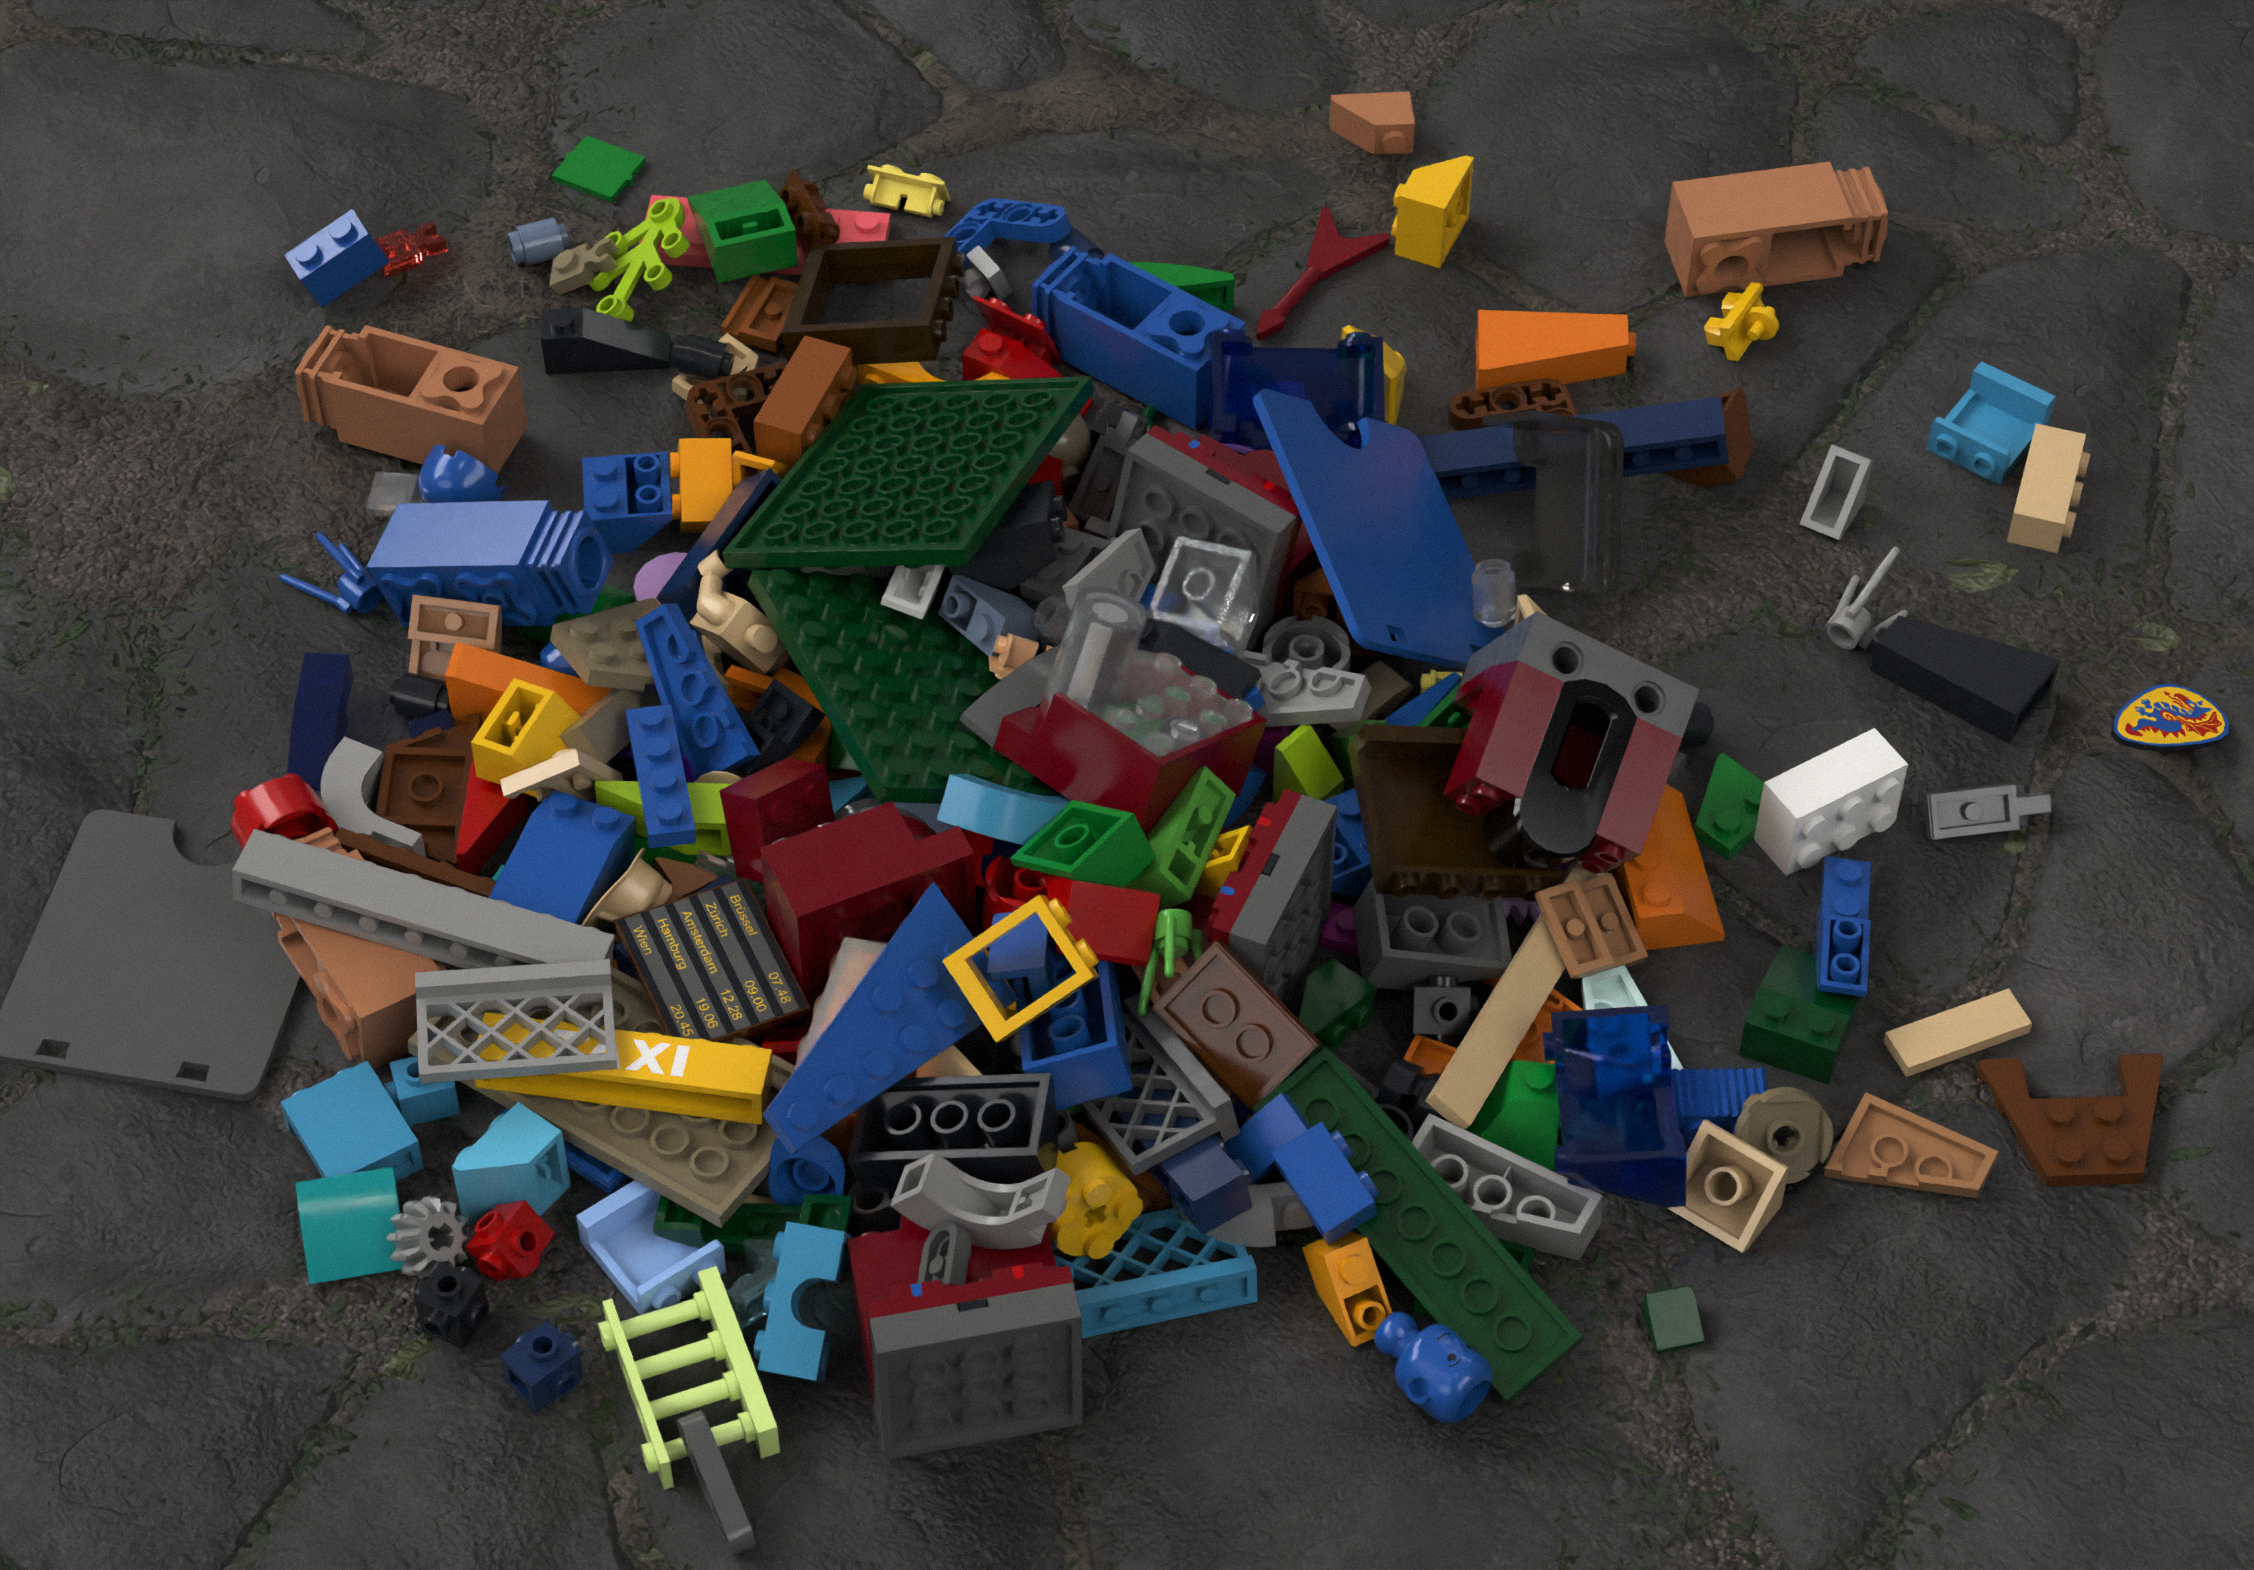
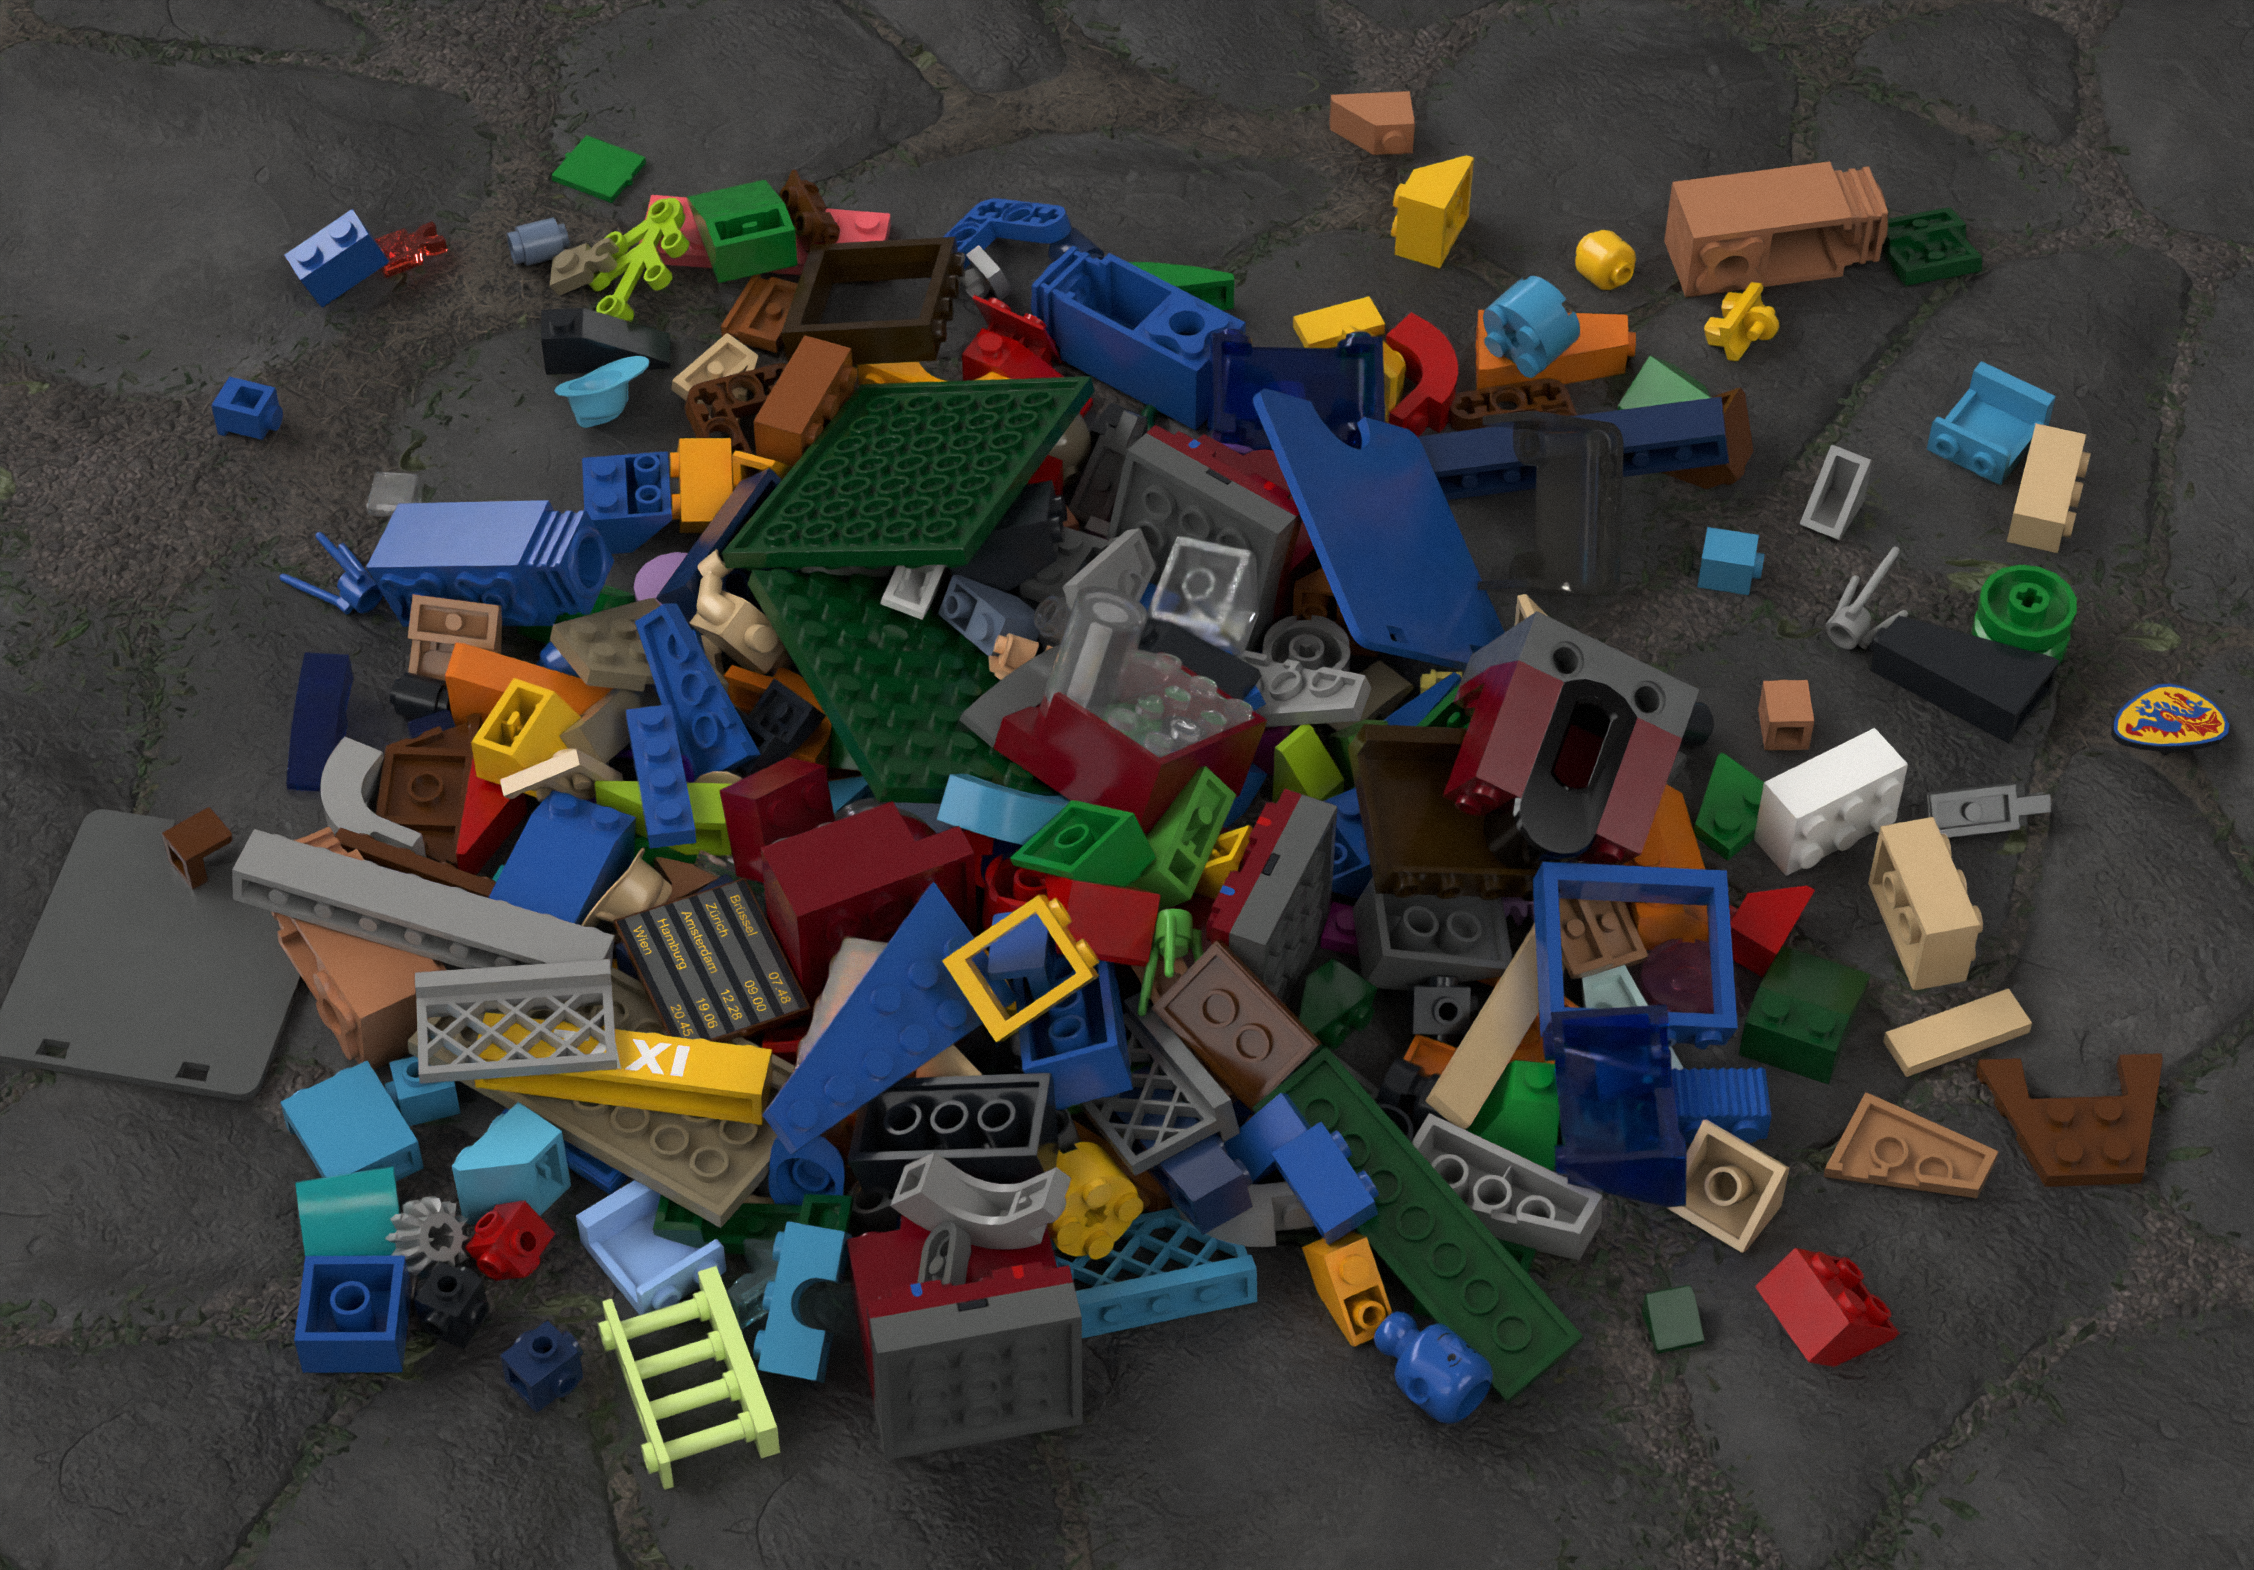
(192, 841): none -> reddish brown panel
(246, 409): none -> blue brick
(280, 807): red brick -> none
(353, 1314): none -> blue brick
(411, 395): nougat piece -> none
(457, 479): blue cylinder -> none
(603, 392): none -> medium azure piece
(701, 357): black brick -> none
(716, 1483): dark grey beam -> none
(923, 192): light yellow hinge -> none
(1324, 326): none -> yellow tile
(1327, 256): dark red piece -> none
(1431, 367): none -> red arch
(1494, 593): clear brick -> none
(1530, 325): none -> dark azure brick
(1605, 259): none -> yellow head
(1643, 885): none -> blue window
(1660, 384): none -> green slope
(1679, 976): none -> clear pink tile
(1730, 561): none -> dark azure brick
(1764, 924): none -> red slope
(1786, 715): none -> nougat brick
(1798, 1111): dark tan plate -> none
(1826, 1307): none -> red slope
(1843, 927): blue slope -> none
(1924, 903): none -> tan brick
(1930, 247): none -> dark green slope
(2027, 610): none -> green wheel

